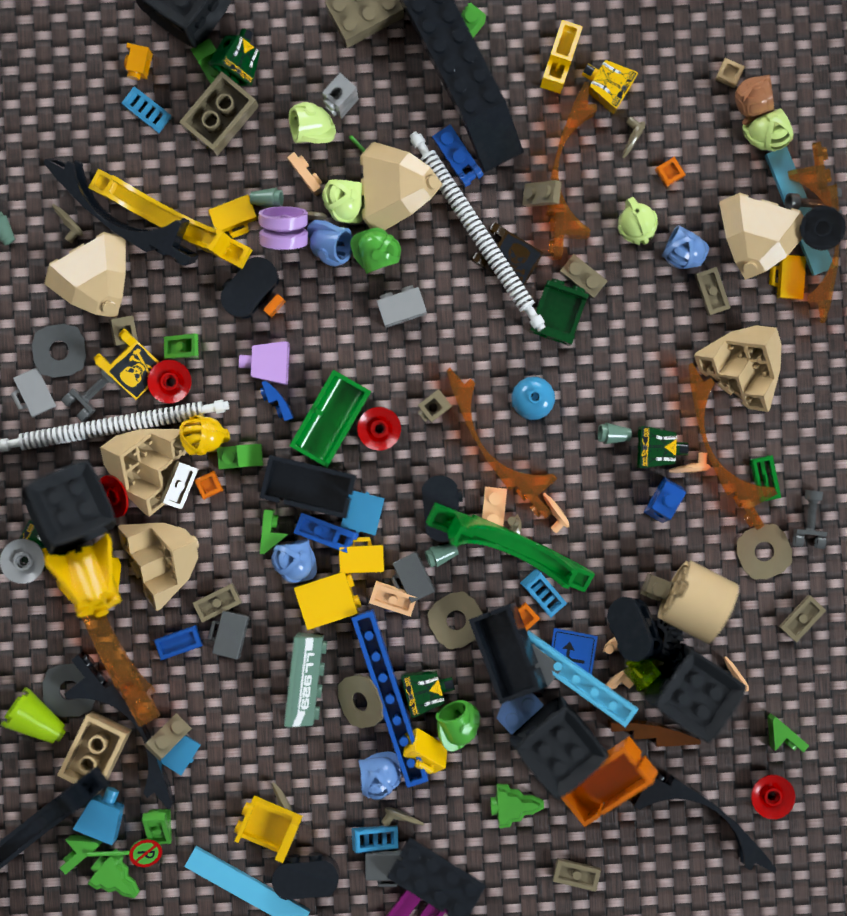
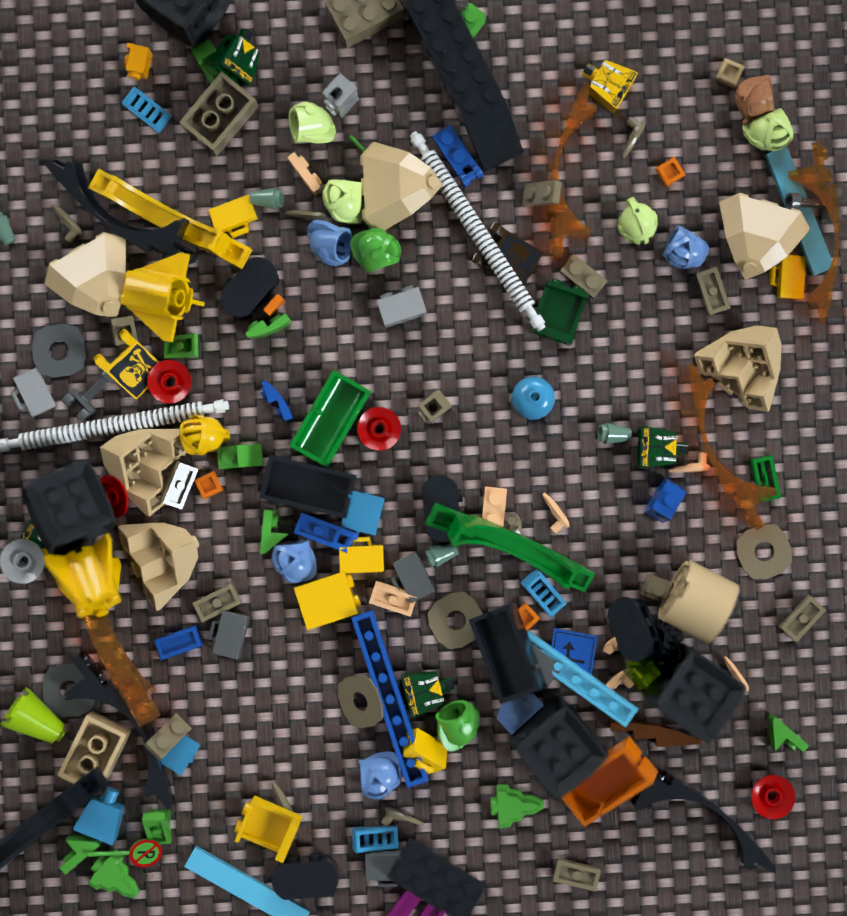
(160, 294): none -> yellow brick
(260, 329): none -> bright green slope
(268, 362): lavender torso -> none
(283, 227): lavender wheel -> none
(304, 680): sand green slope -> none
(528, 485): clear orange slope -> none
(561, 56): yellow slope -> none
(820, 536): dark grey bar -> none
(823, 228): black tile -> none

